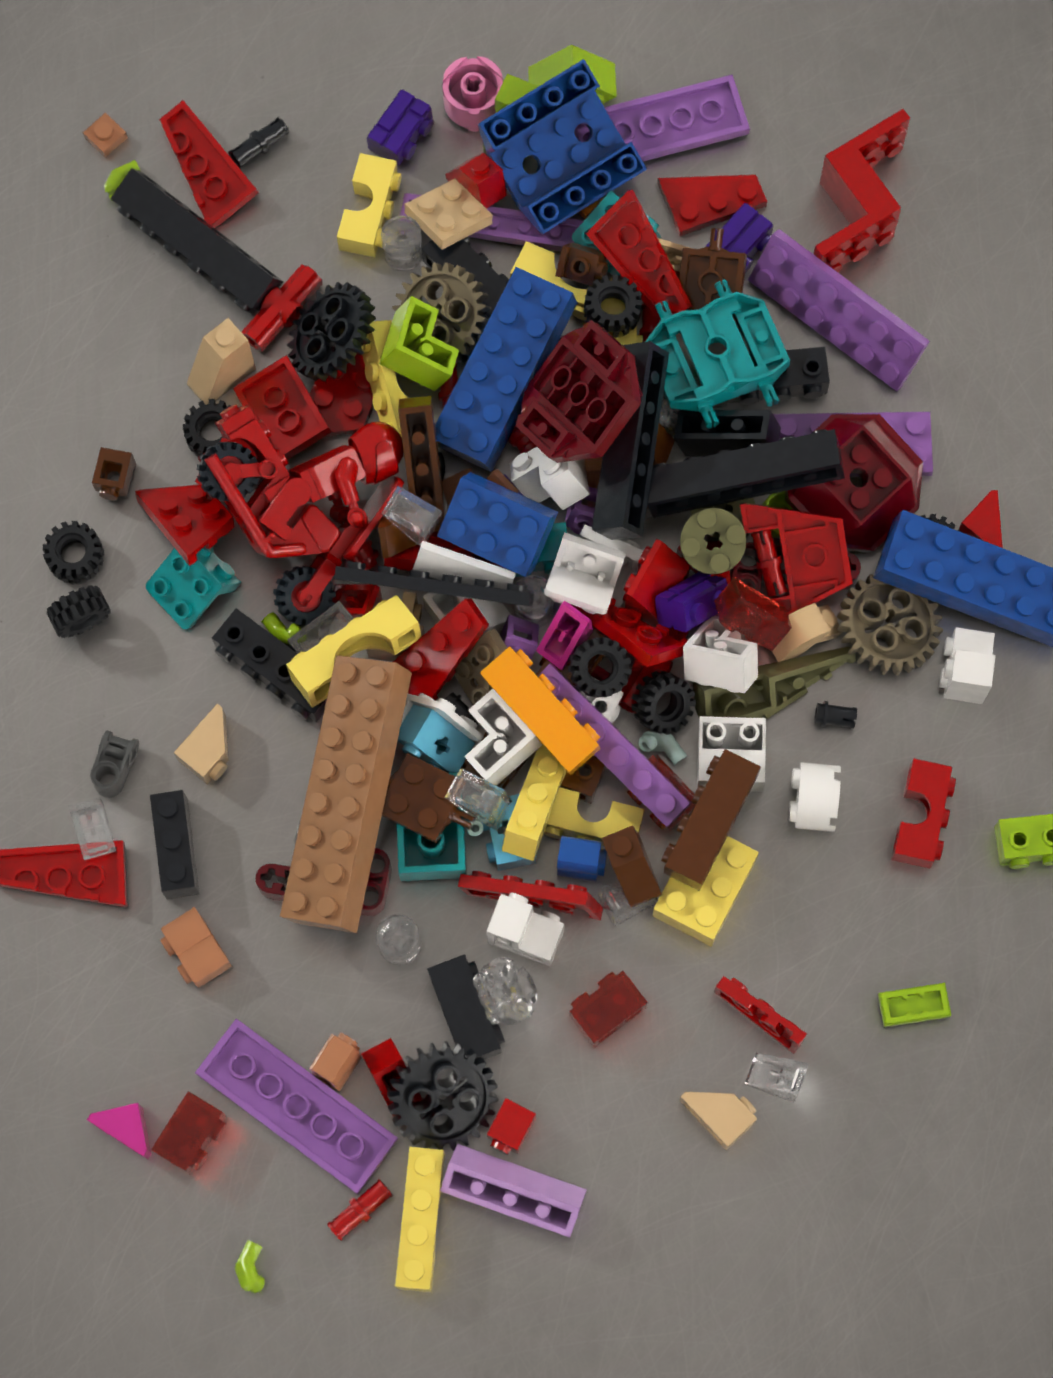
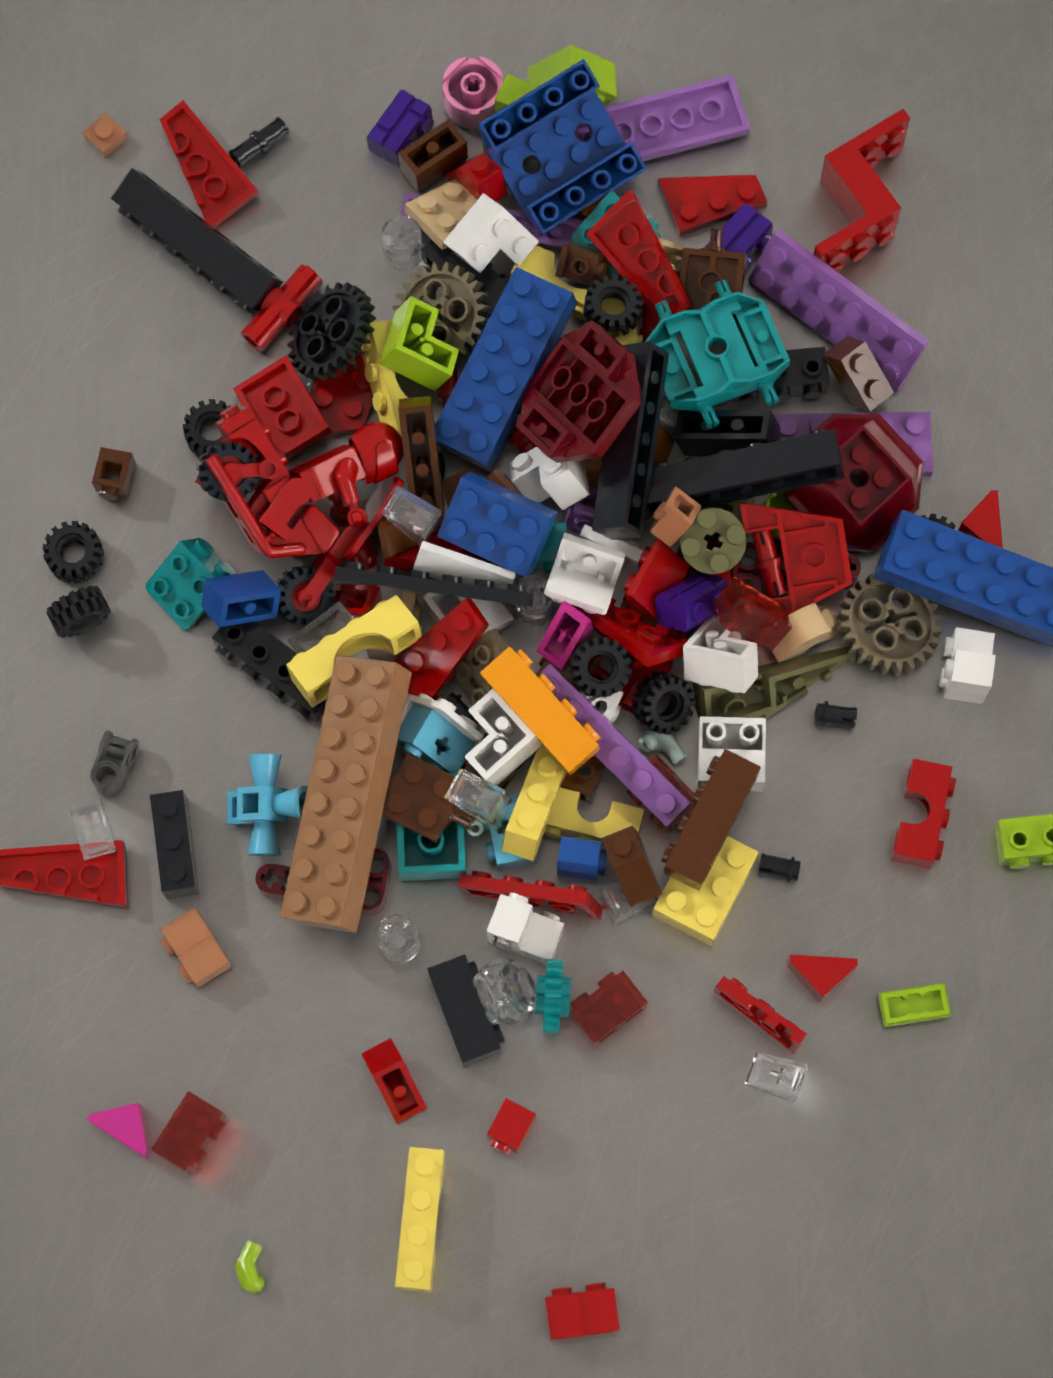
(117, 176): lime arm -> none
(186, 517): red wing -> none
(206, 747): tan slope -> none
(220, 362): tan slope -> none
(241, 598): none -> blue brick
(264, 804): none -> medium azure brick
(278, 629): lime arm -> none
(297, 1106): medium lavender plate -> none
(336, 1061): nougat brick -> none
(359, 1209): red pin -> none
(362, 229): light yellow arch -> none
(433, 155): none -> reddish brown brick
(462, 1116): black gear -> none
(489, 230): none -> white brick
(513, 1190): lavender brick -> none
(527, 645): medium lavender brick -> none
(552, 995): none -> teal gear
(581, 1313): none -> red brick
(674, 516): none -> nougat brick
(721, 1114): tan slope -> none
(779, 867): none -> black pin
(816, 796): white brick -> none
(821, 973): none -> red slope
(858, 373): none -> brick

